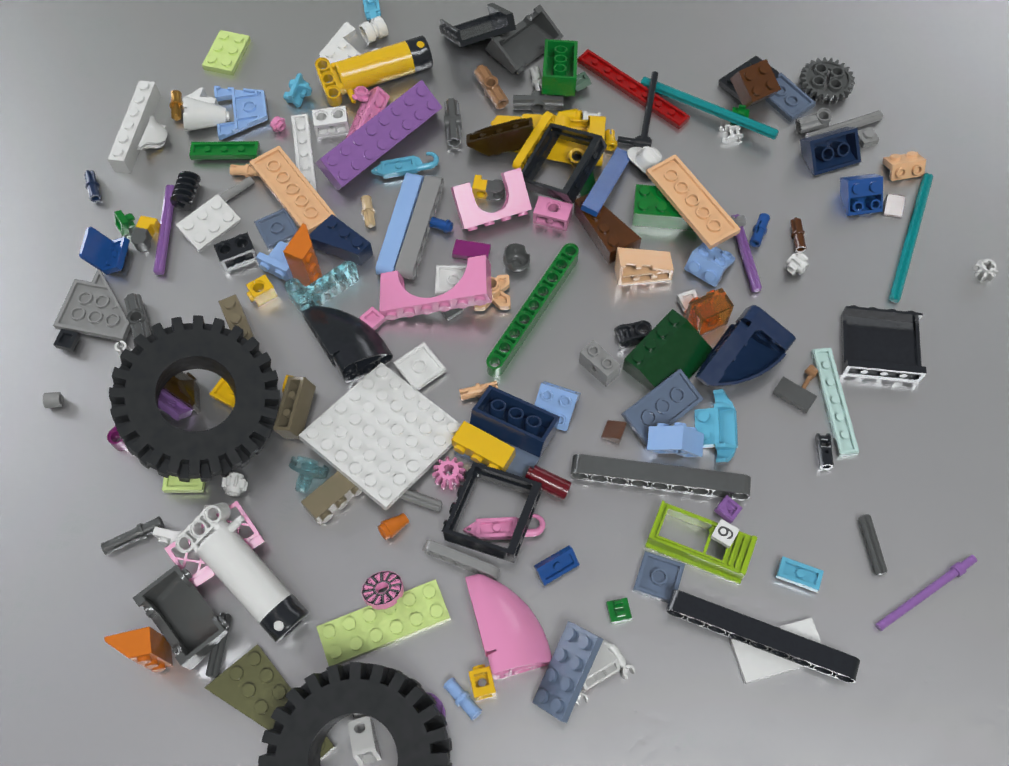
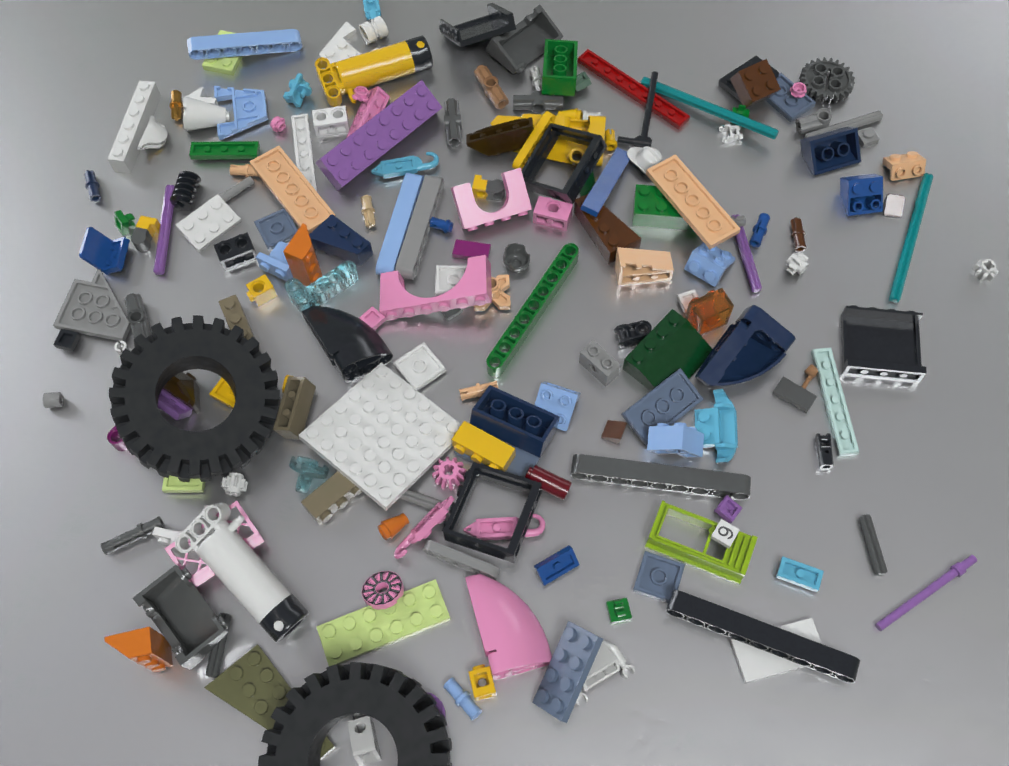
(244, 44): none -> light blue beam
(424, 527): none -> bright pink plate
(798, 90): none -> bright pink plate

